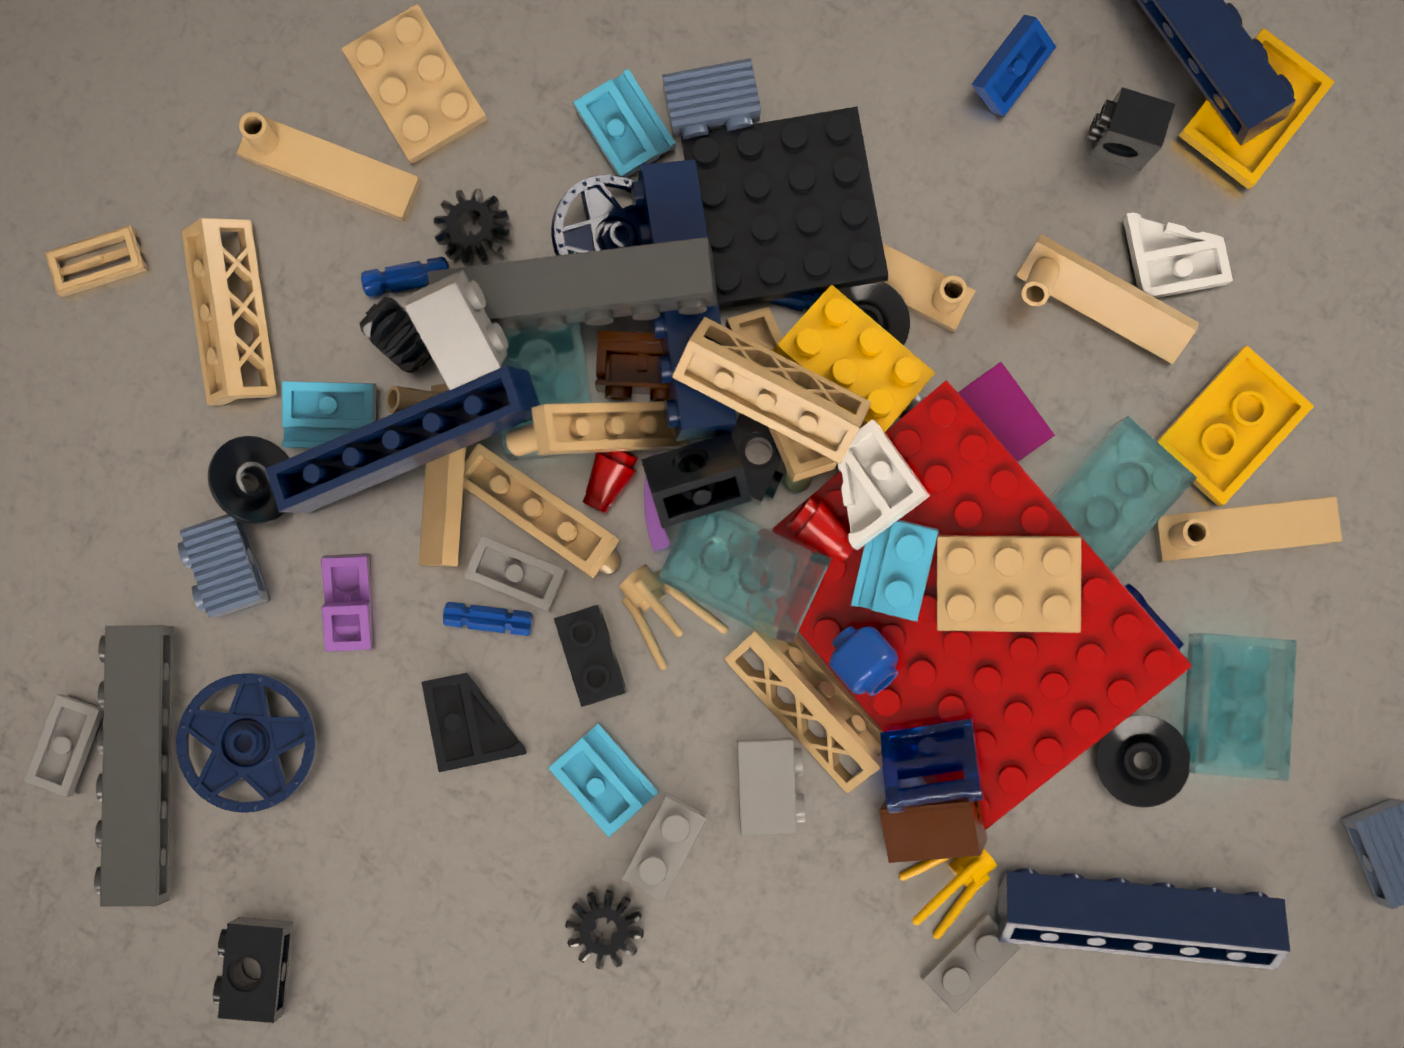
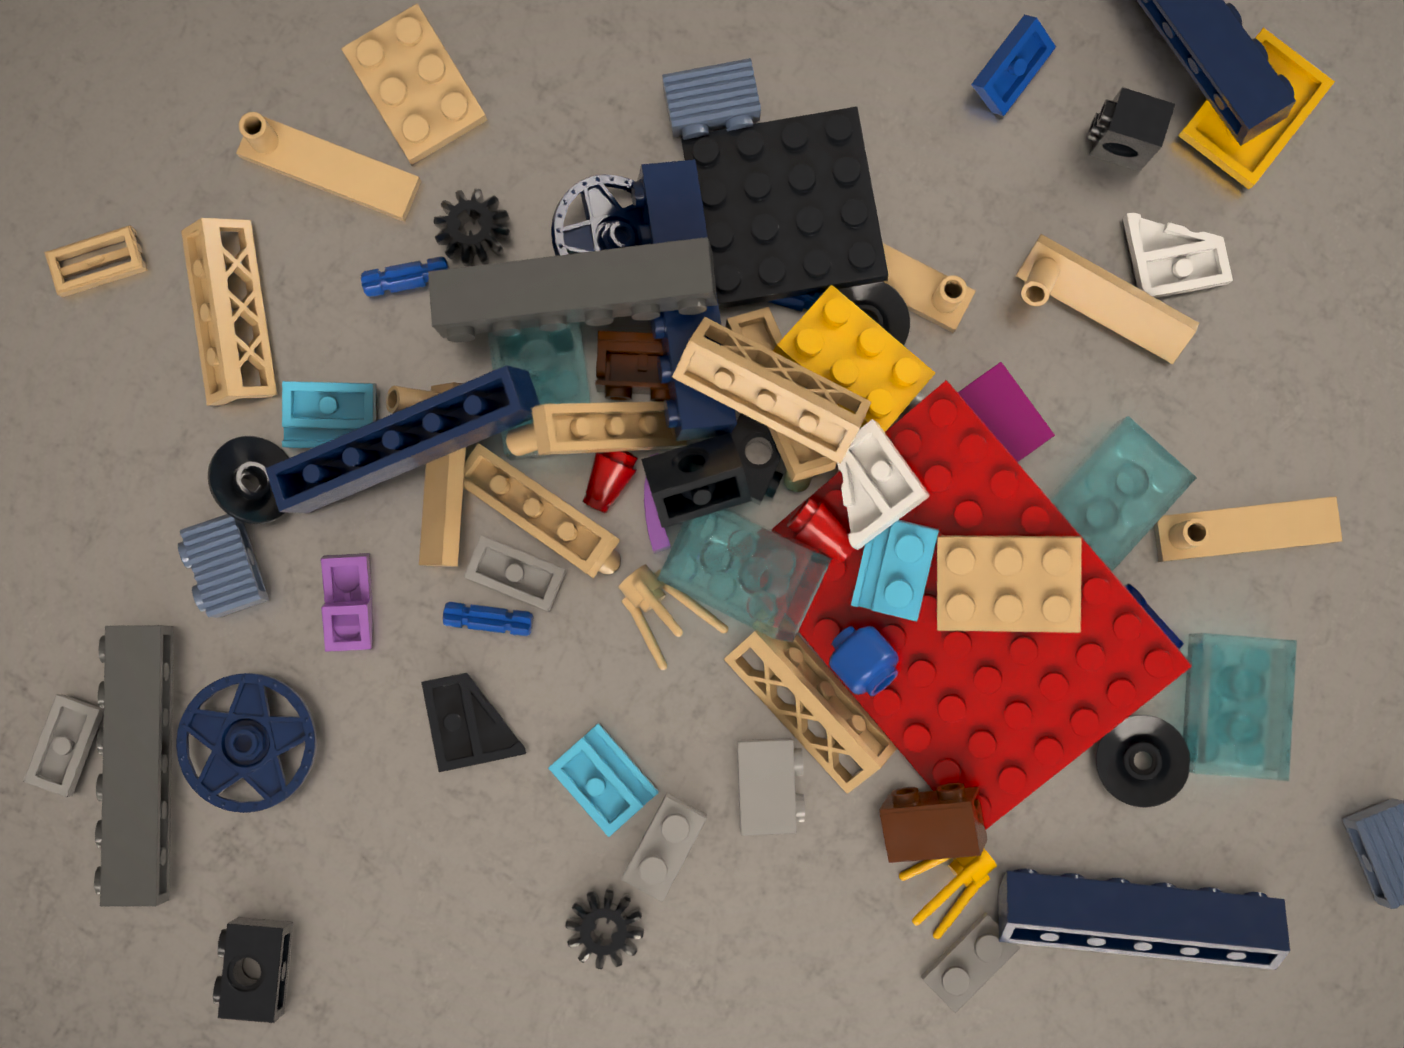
(395, 335): black gear -> none
(457, 329): brick -> none
(590, 655): black brick -> none
(624, 124): medium azure plate -> none
(930, 752): clear blue plate -> none
(1234, 424): yellow plate -> none

